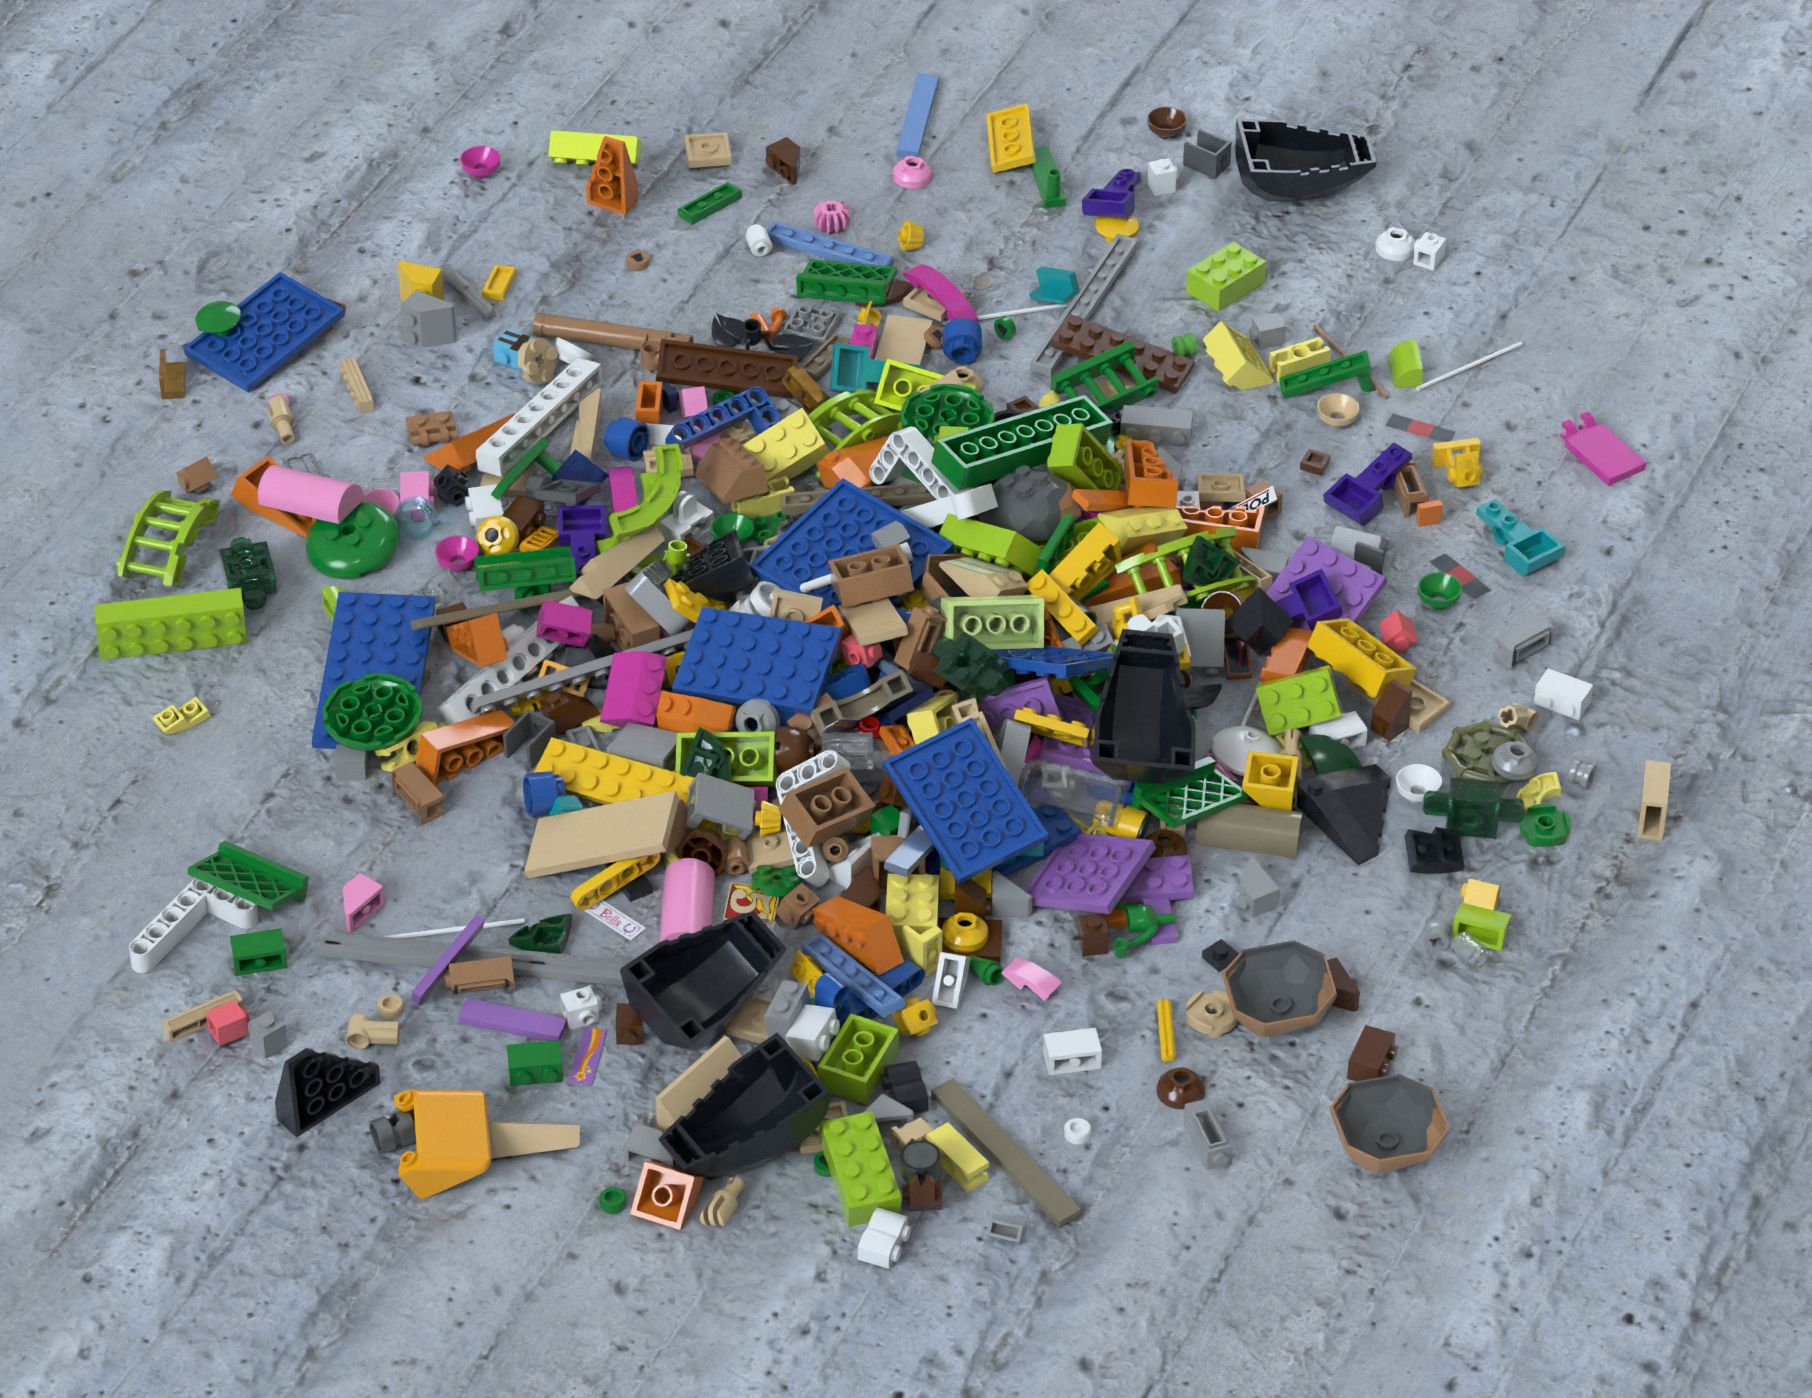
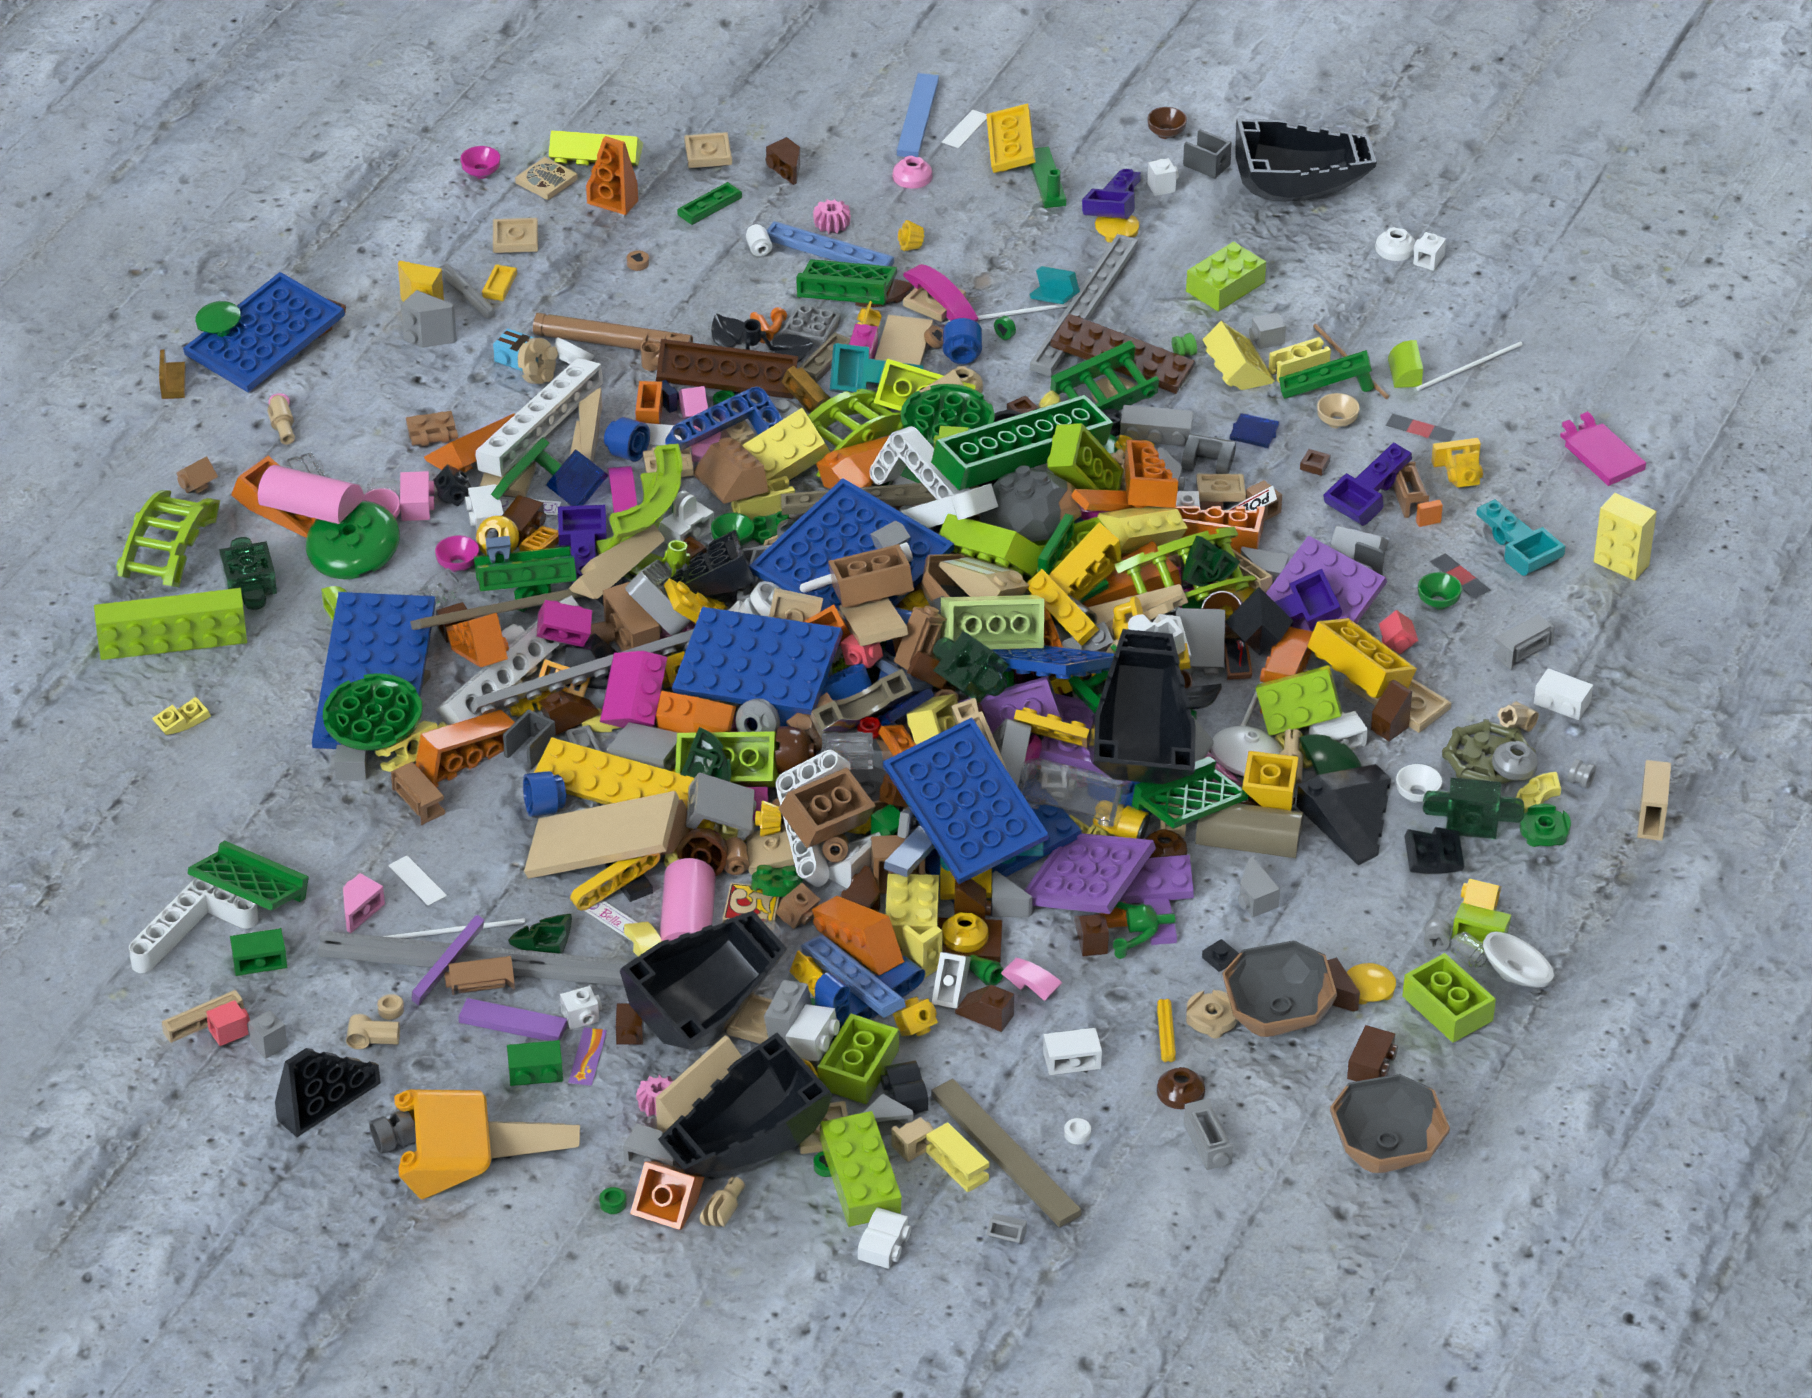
(356, 385): tan piece -> none
(407, 526): clear light blue piece -> none
(417, 880): none -> white sticker
(498, 545): none -> sand blue tile
(515, 235): none -> tan plate
(546, 178): none -> tan tile
(560, 490): dark grey plate -> none
(565, 804): teal slope -> none
(642, 935): none -> light yellow slope
(648, 1091): none -> bright pink gear
(921, 1170): piece -> none
(965, 129): none -> white sticker
(988, 1006): none -> reddish brown slope
(1211, 448): none -> dark grey connector
(1254, 430): none -> clear blue piece
(1373, 982): none -> yellow dish
(1448, 997): none -> lime brick
(1517, 960): none -> white dish
(1624, 536): none -> light yellow brick

